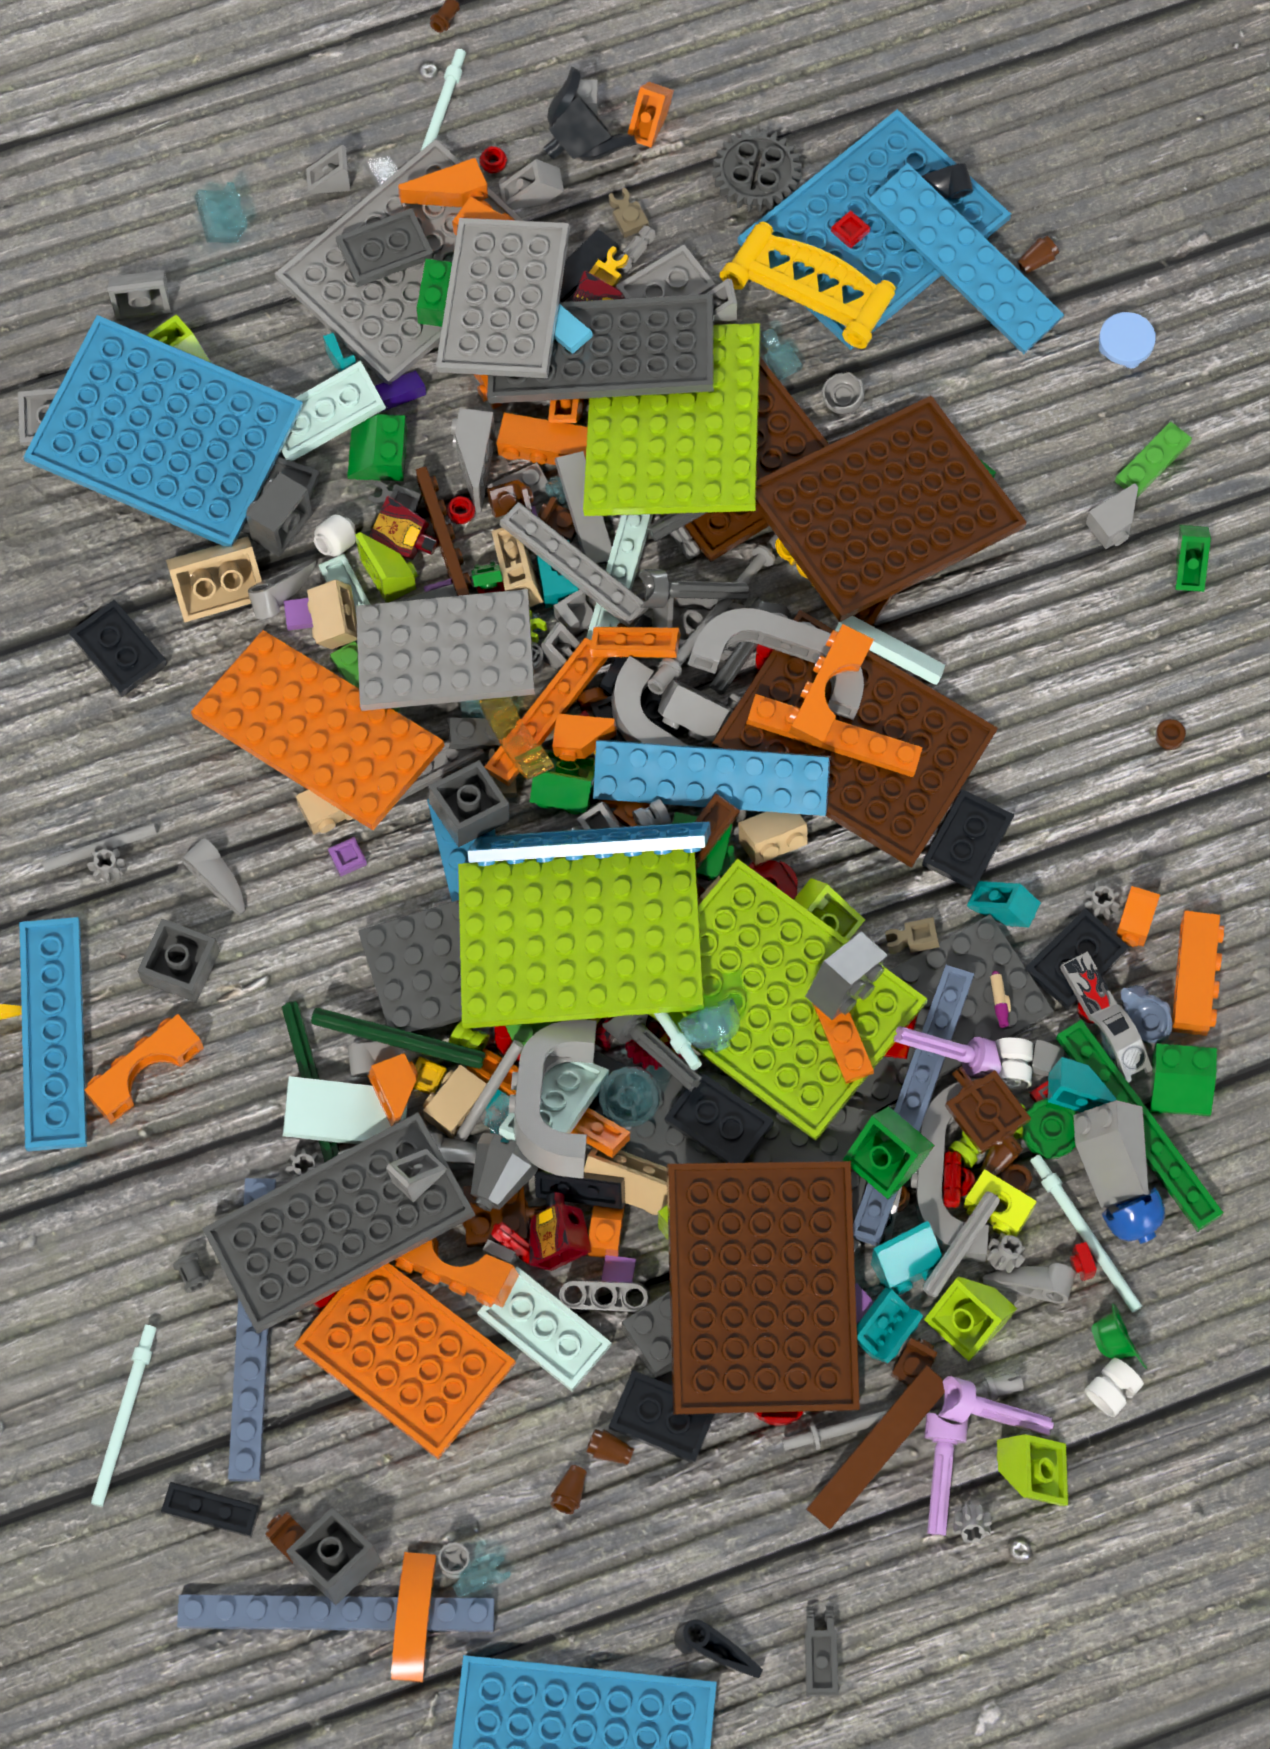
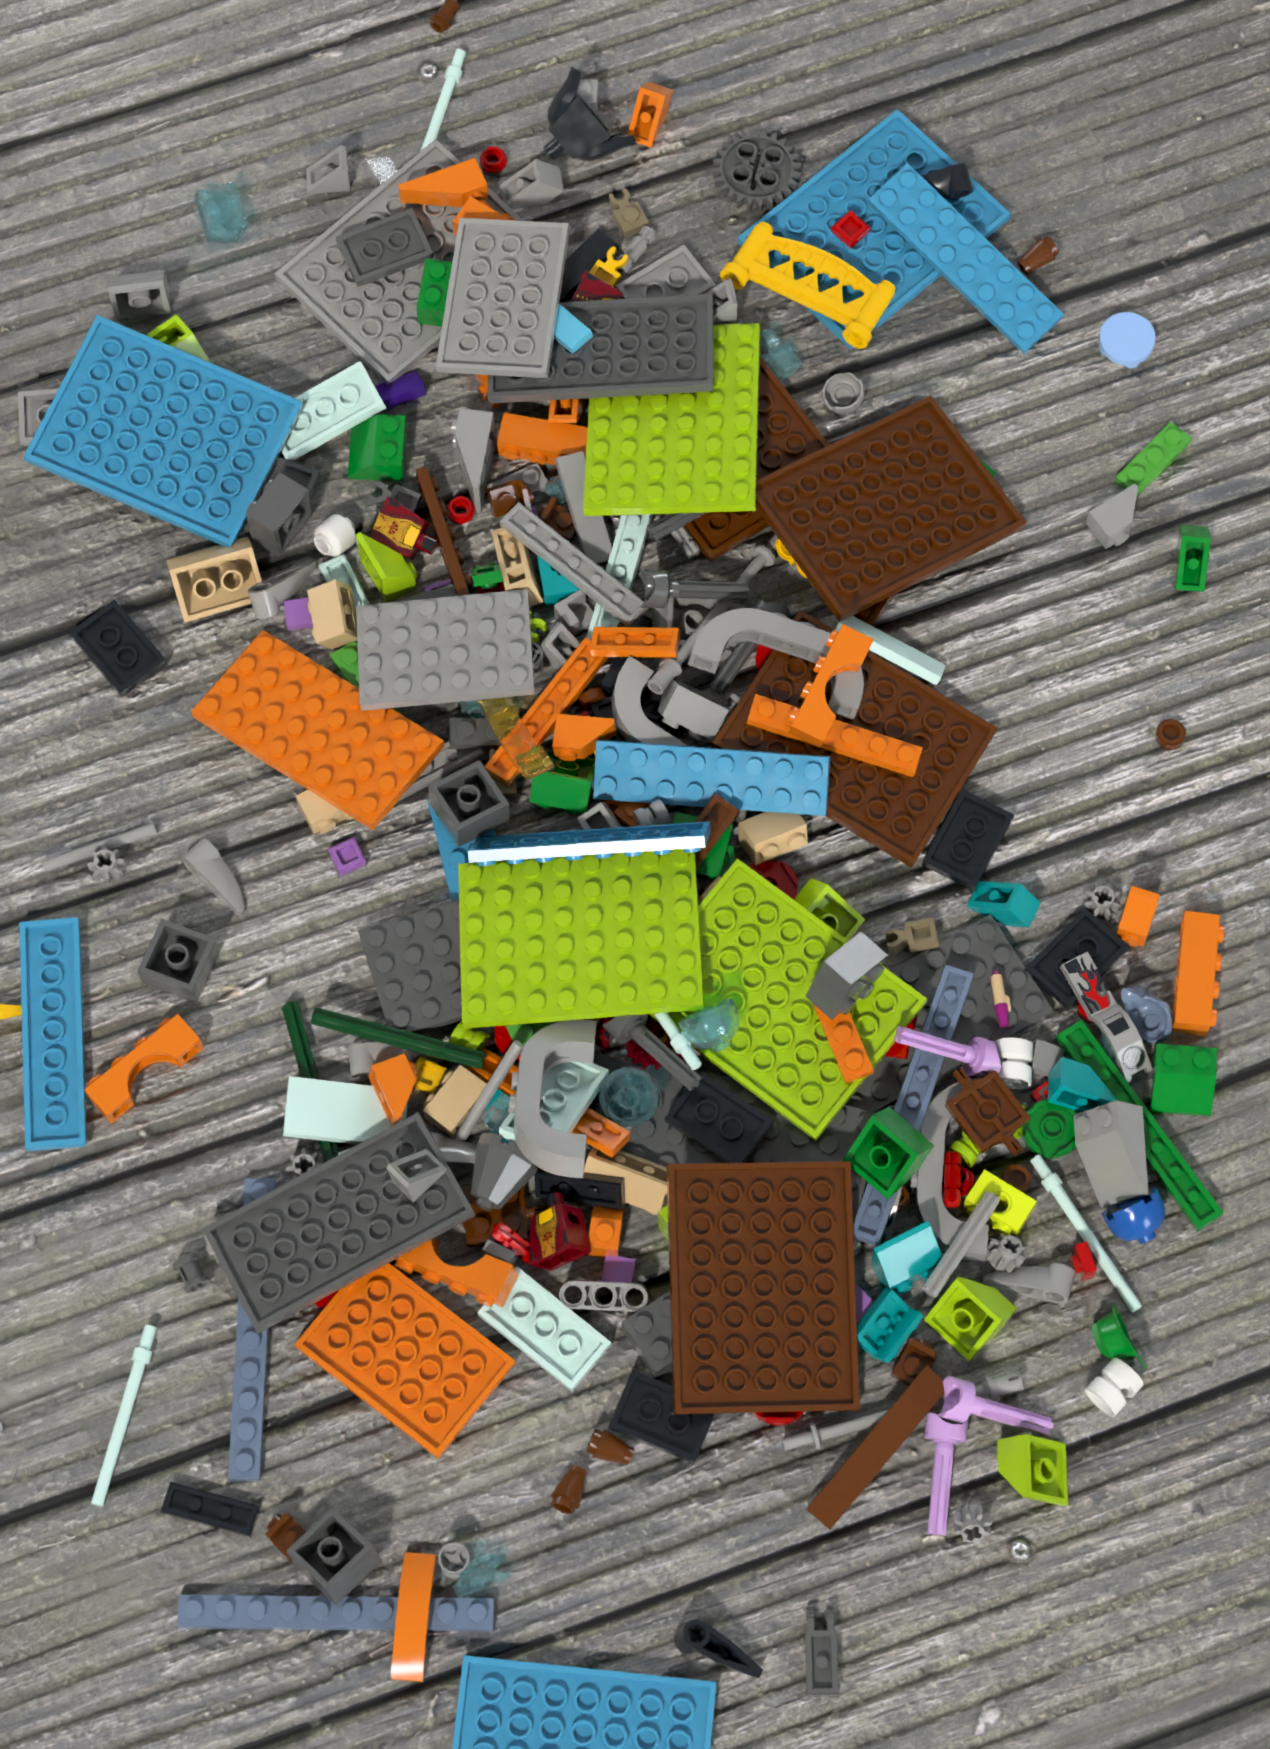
(335, 355): teal slope -> none
(997, 1159): reddish brown cone -> none

